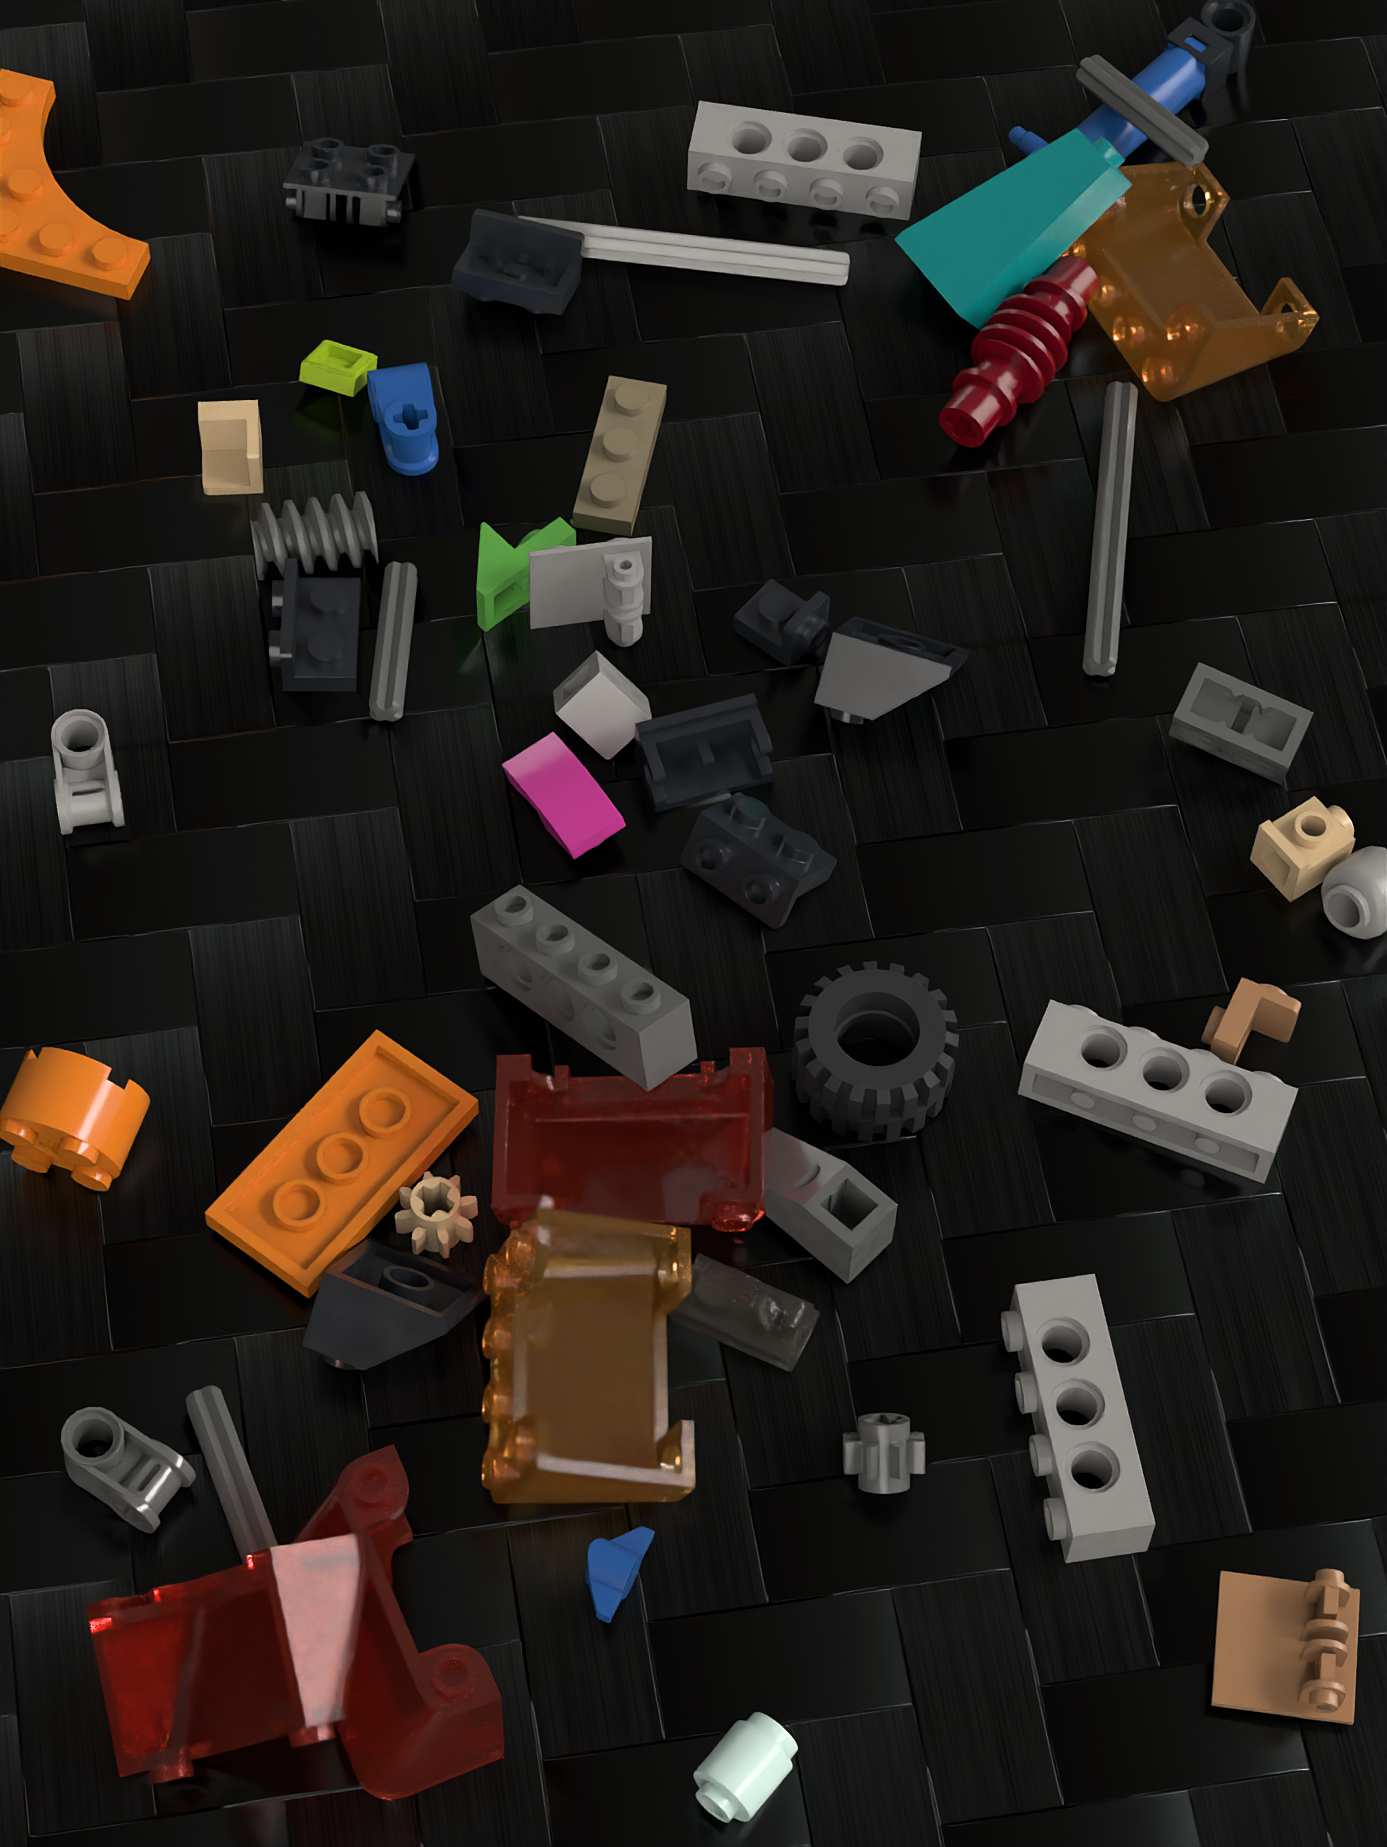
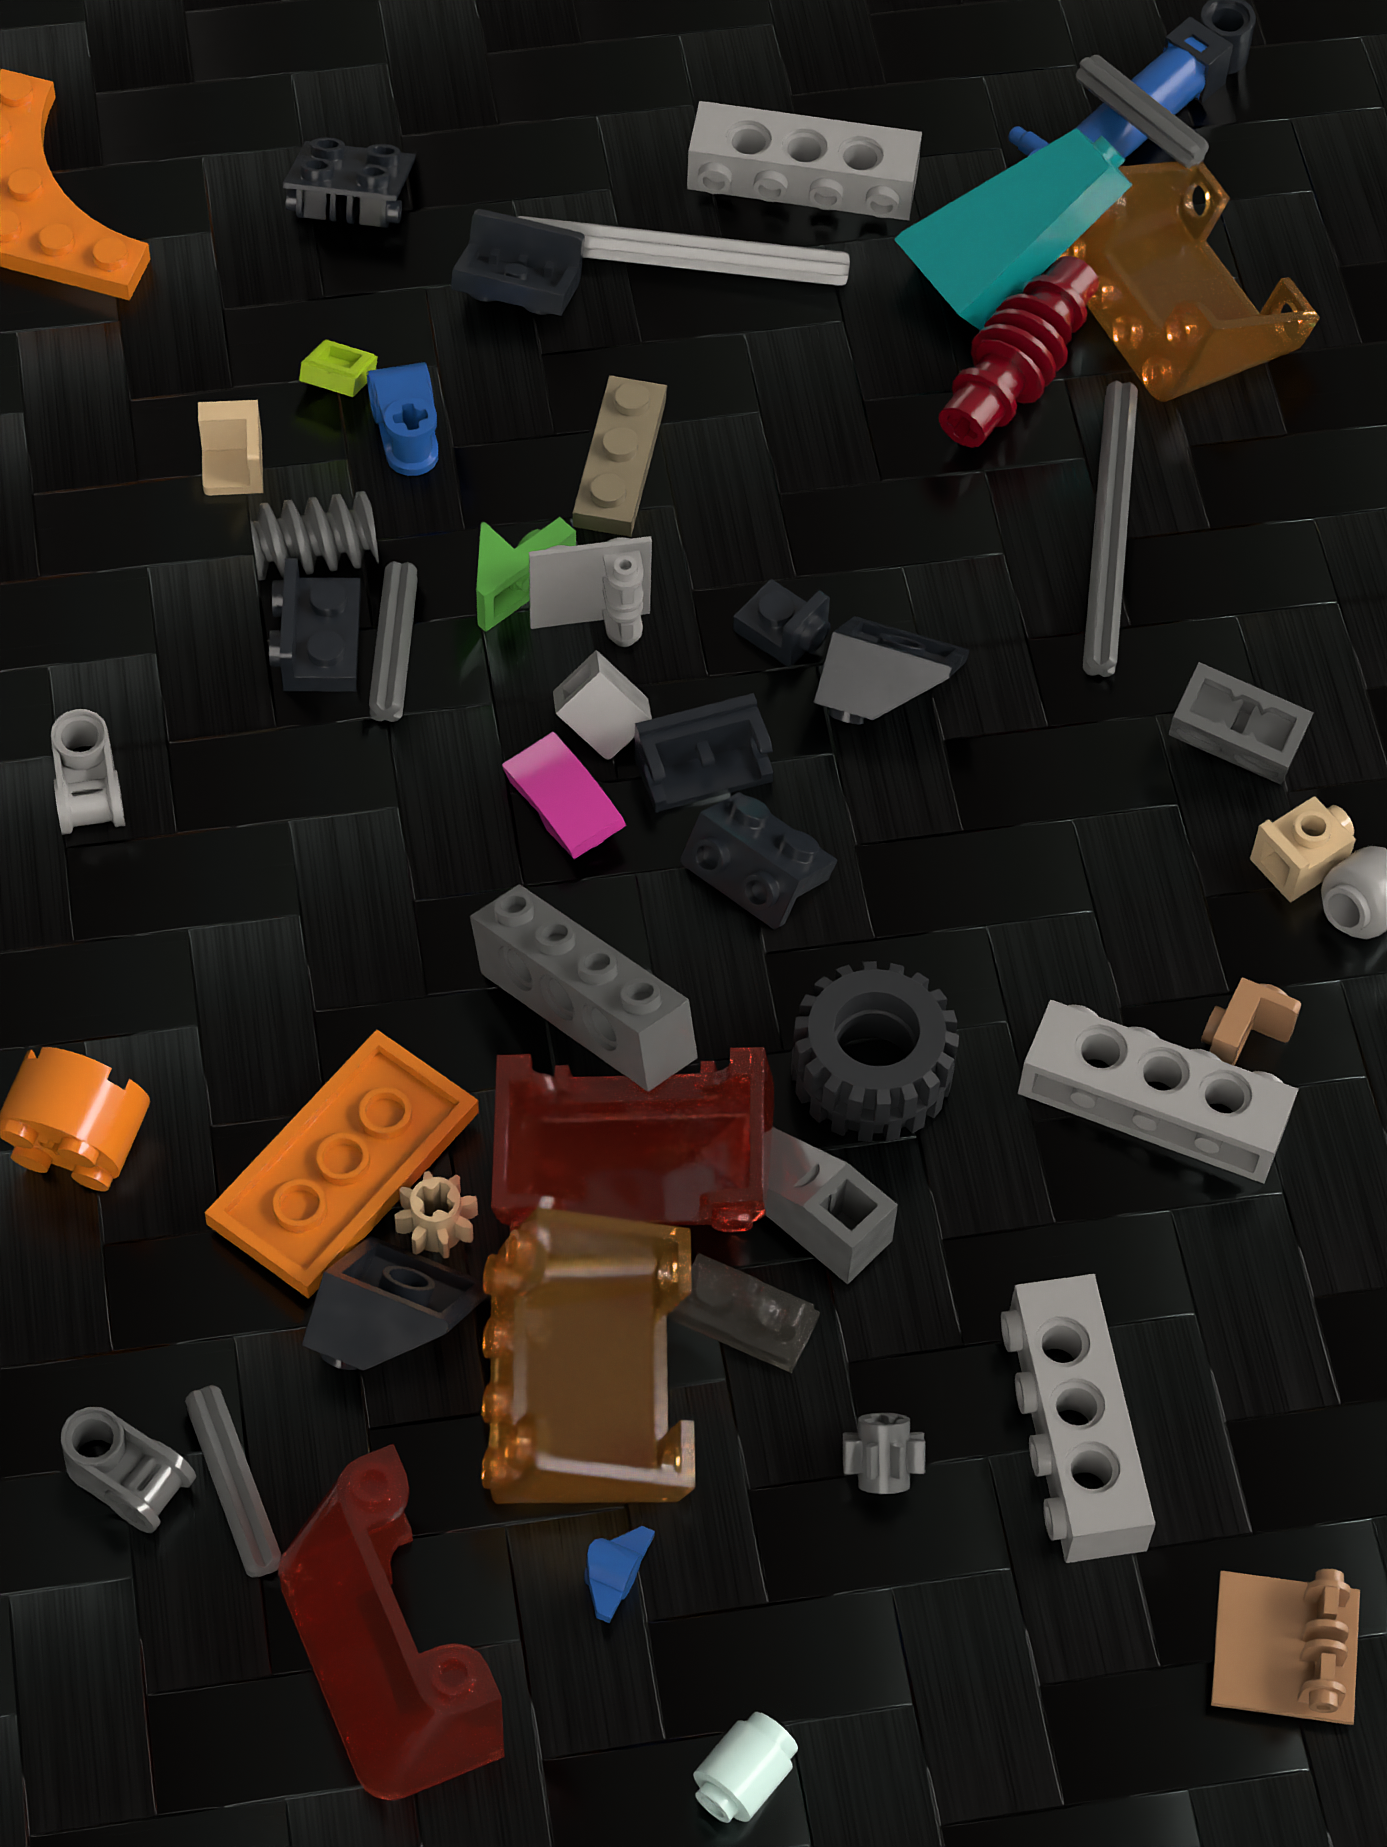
(232, 1656): clear red windscreen -> none

